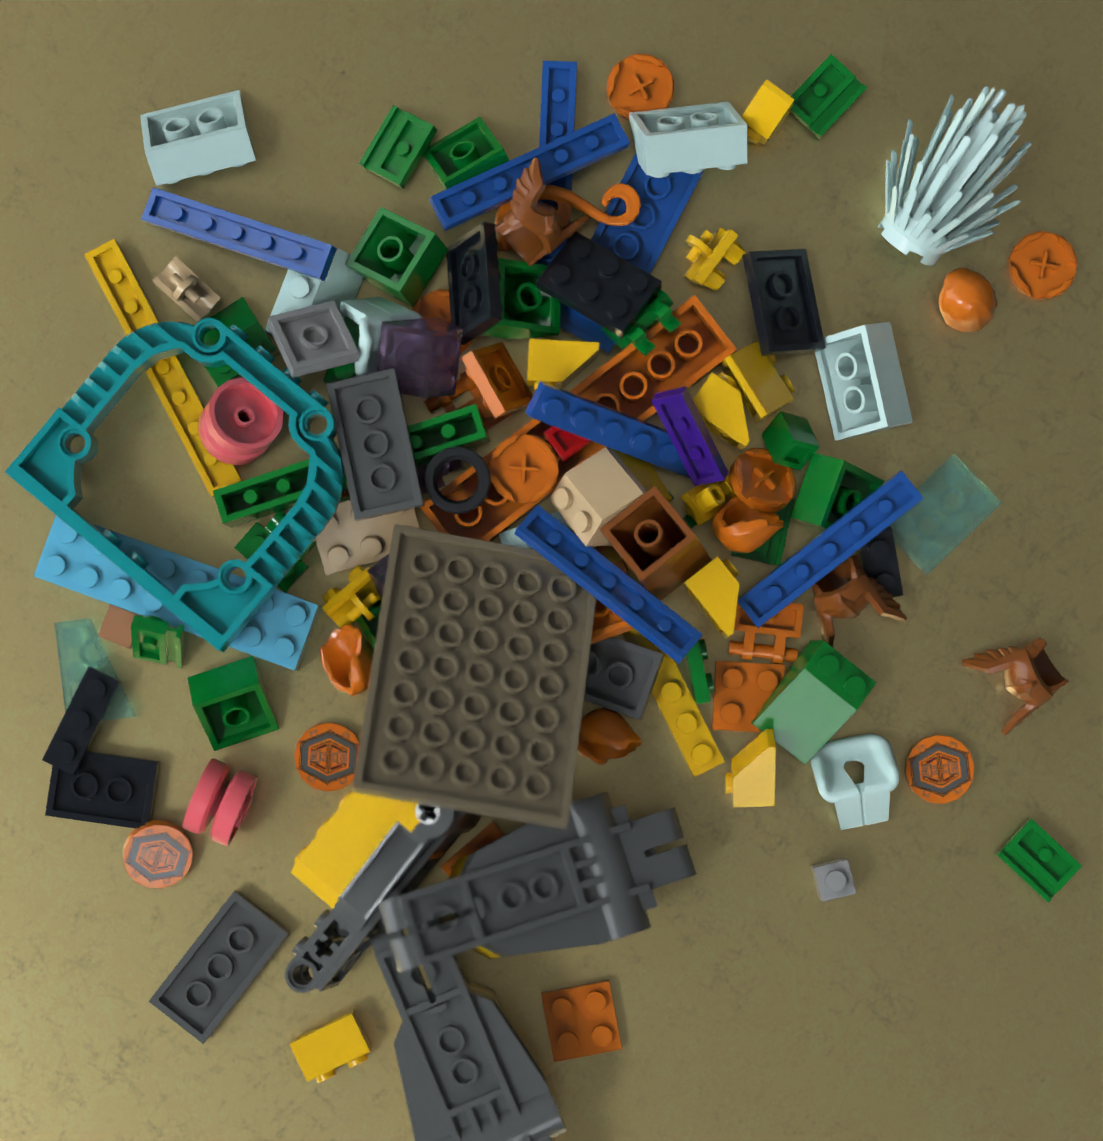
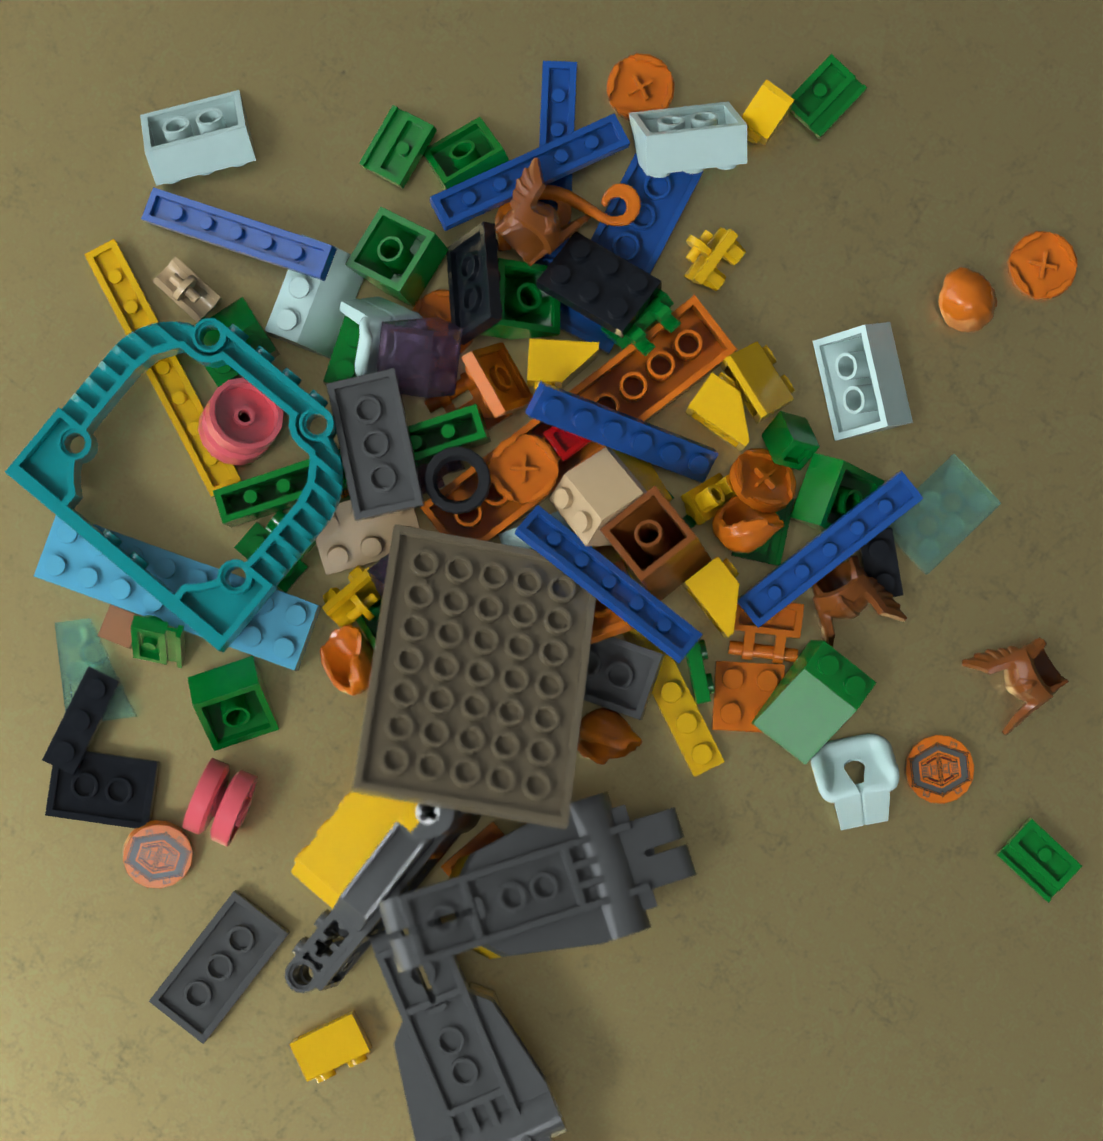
(313, 339): light grey plate -> none
(327, 756): tile -> none
(581, 1020): orange plate -> none
(690, 436): dark purple plate -> none
(753, 773): yellow slope -> none
(783, 301): black plate -> none
(833, 879): light grey brick -> none
(952, 193): light aqua plant -> none

